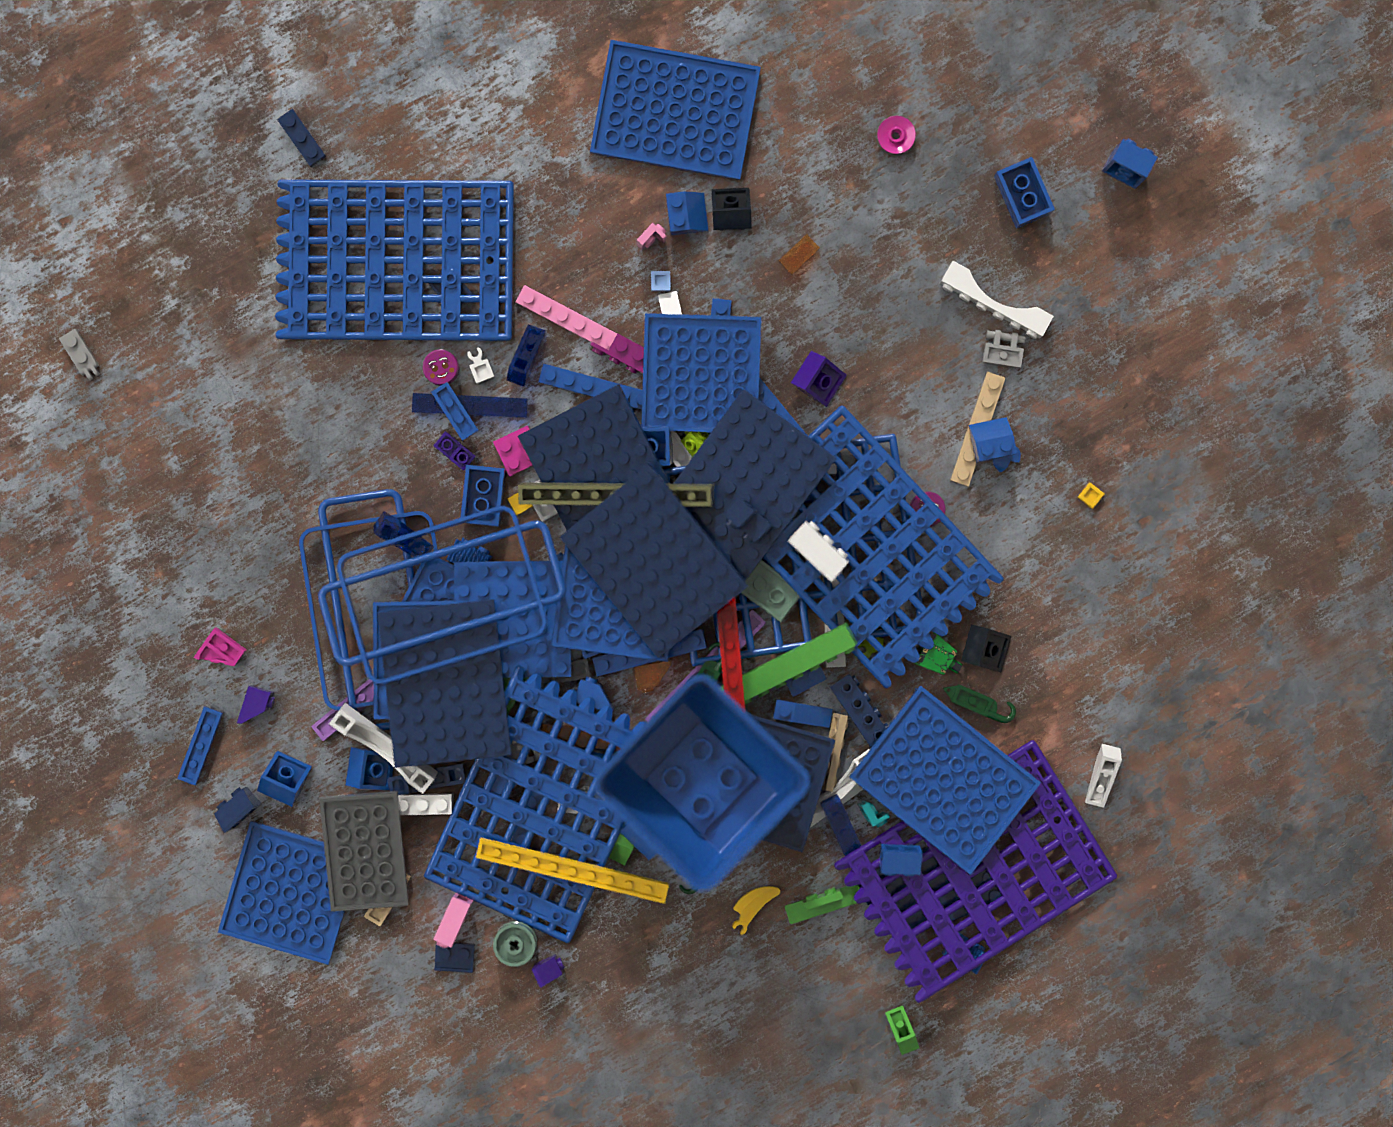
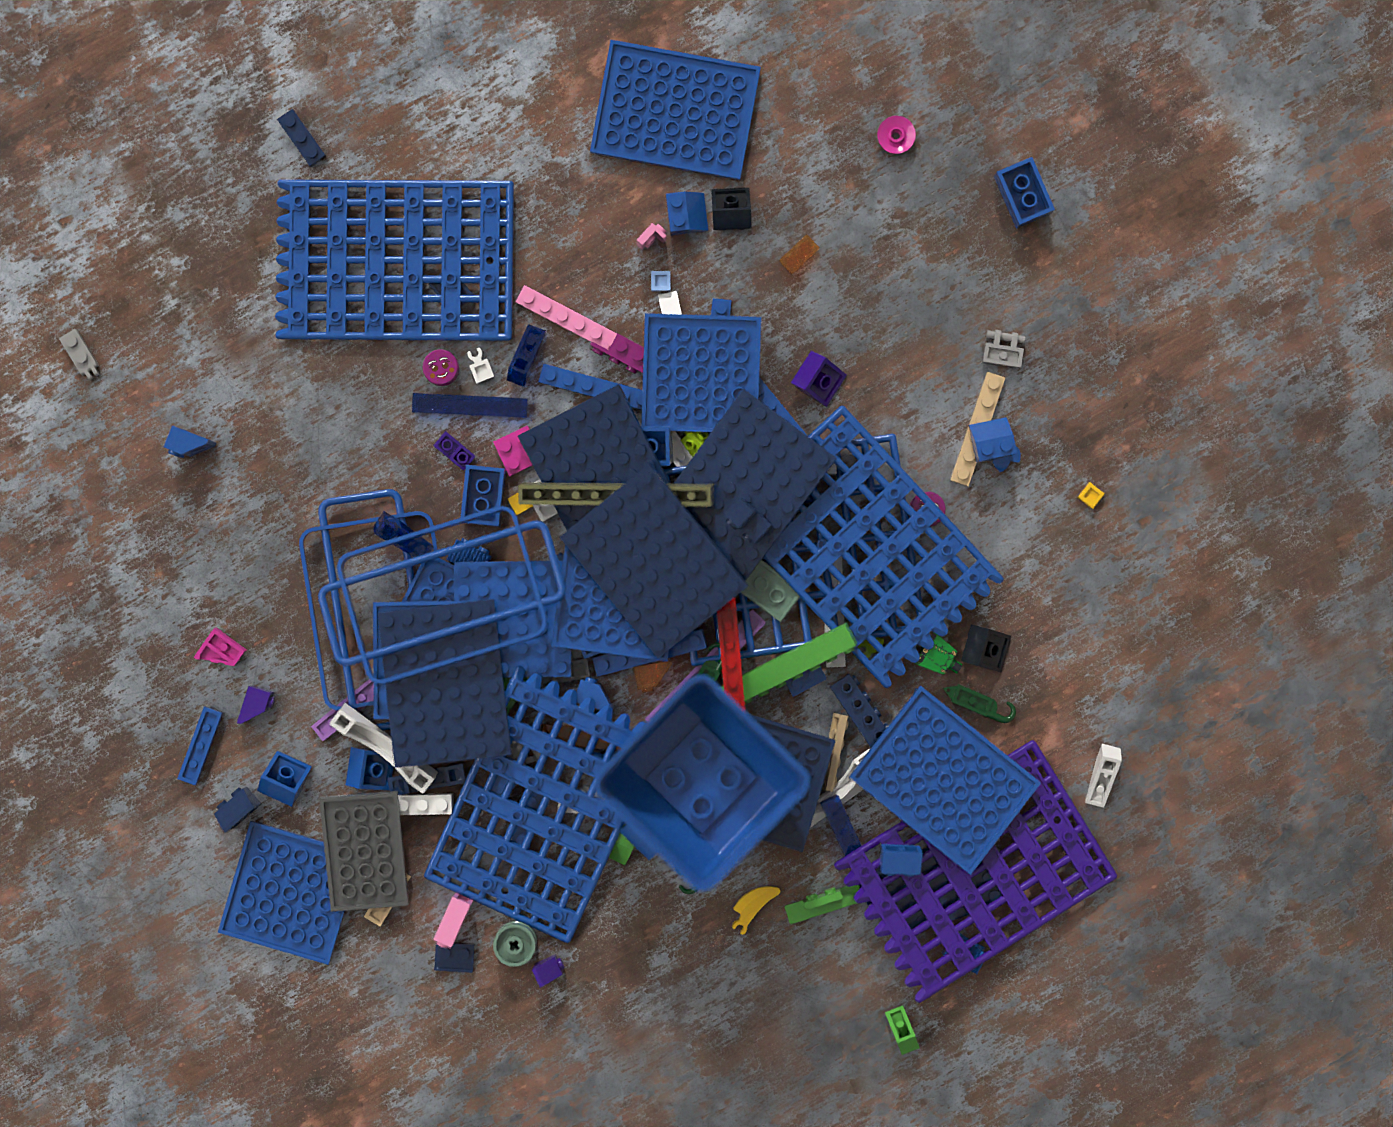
(185, 443): none -> blue slope
(455, 411): blue plate -> none
(572, 870): yellow plate -> none
(802, 713): blue slope -> none
(819, 550): white slope -> none
(869, 812): teal bracket -> none
(960, 280): white arch -> none
(1130, 163): blue brick -> none

